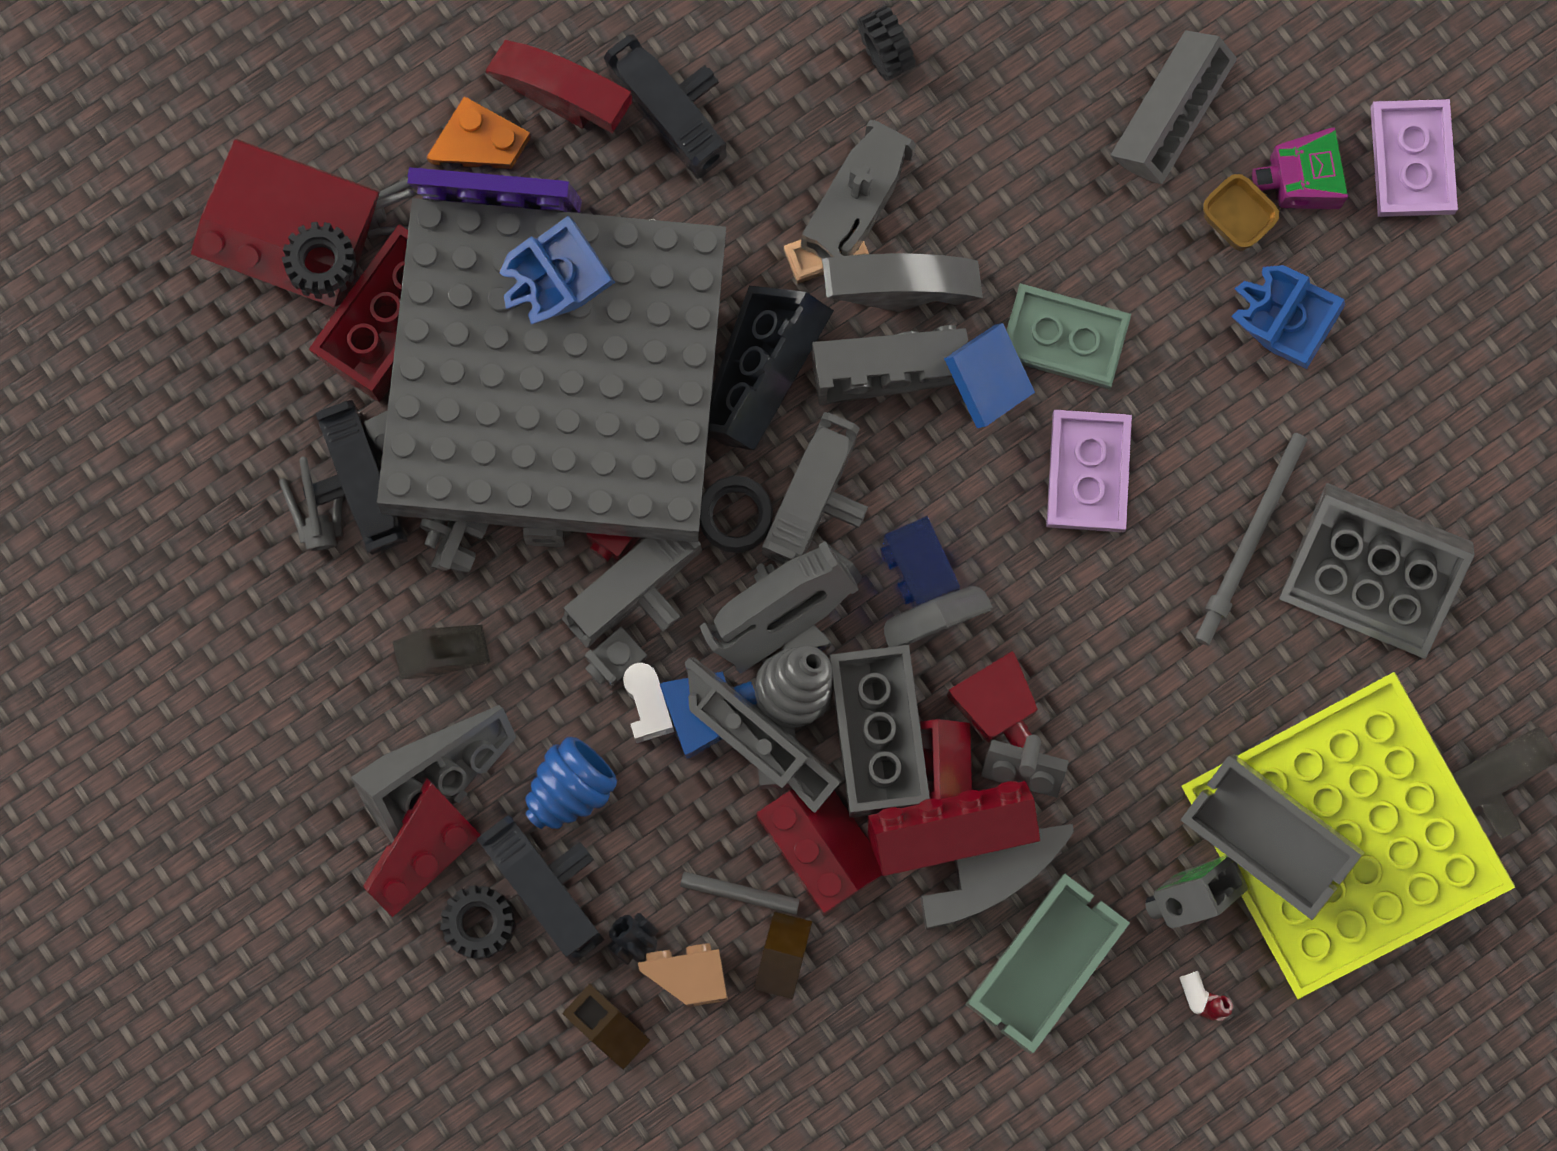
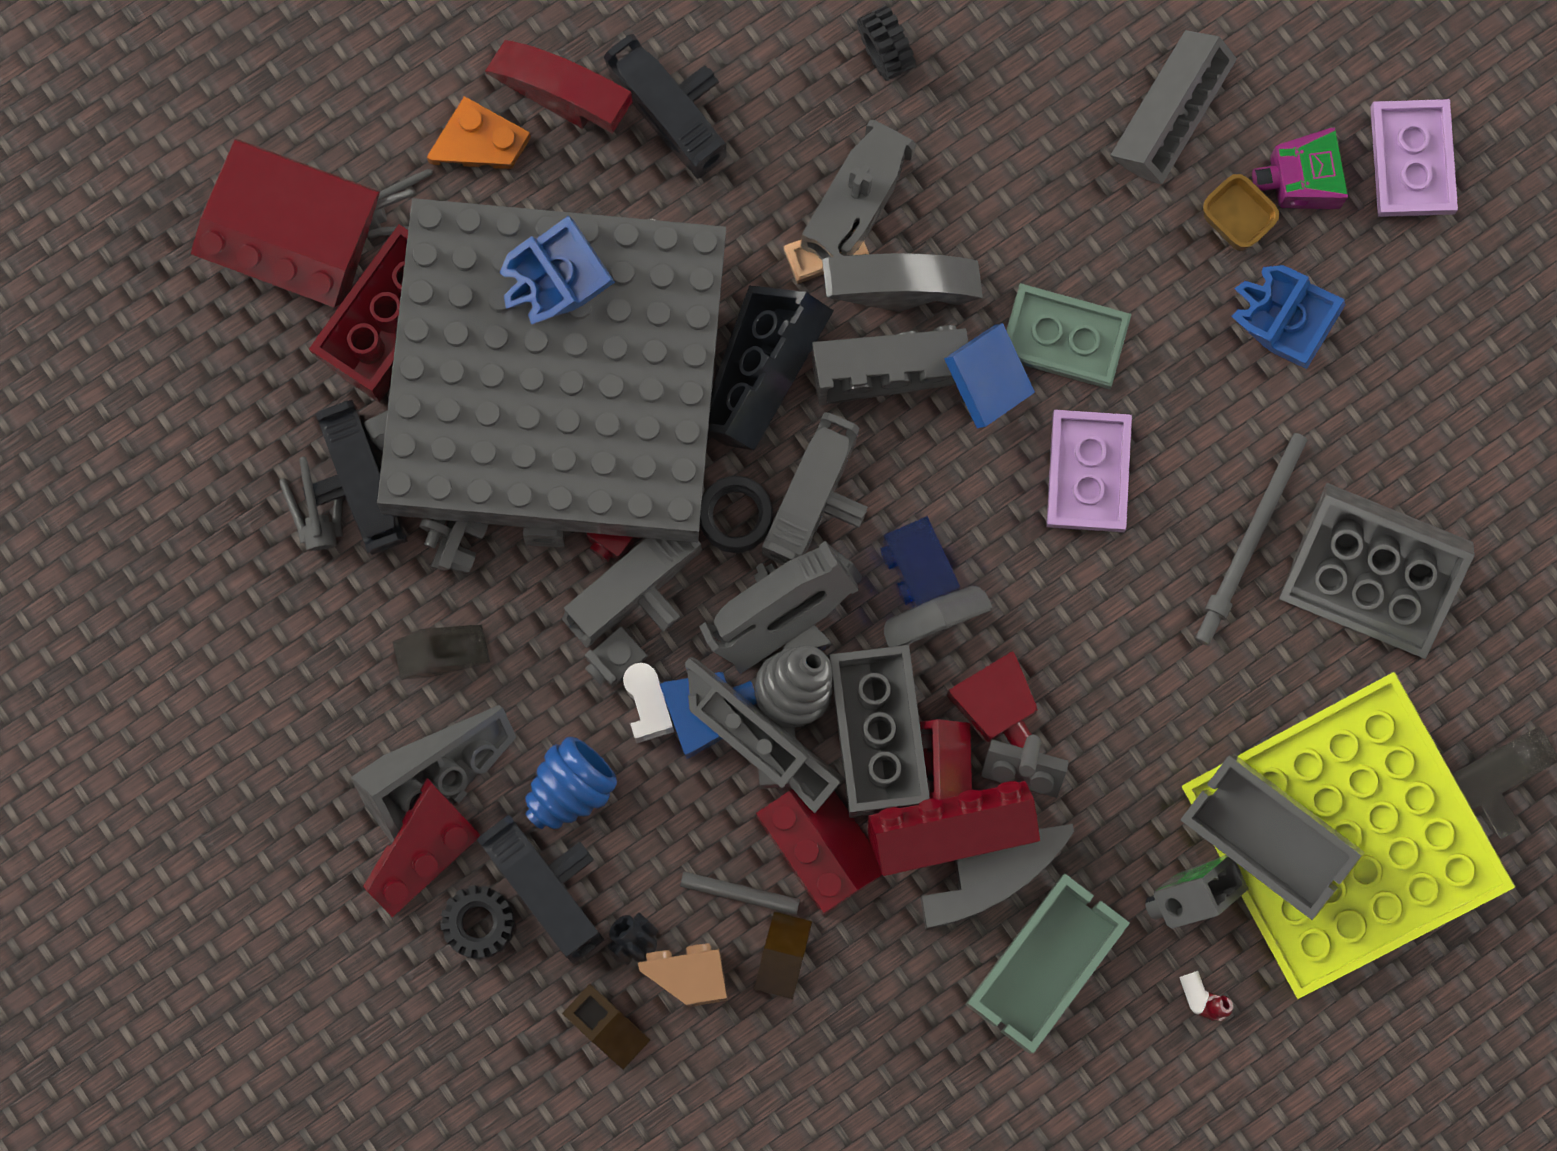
(314, 238): black tyre -> none
(495, 190): dark purple plate -> none

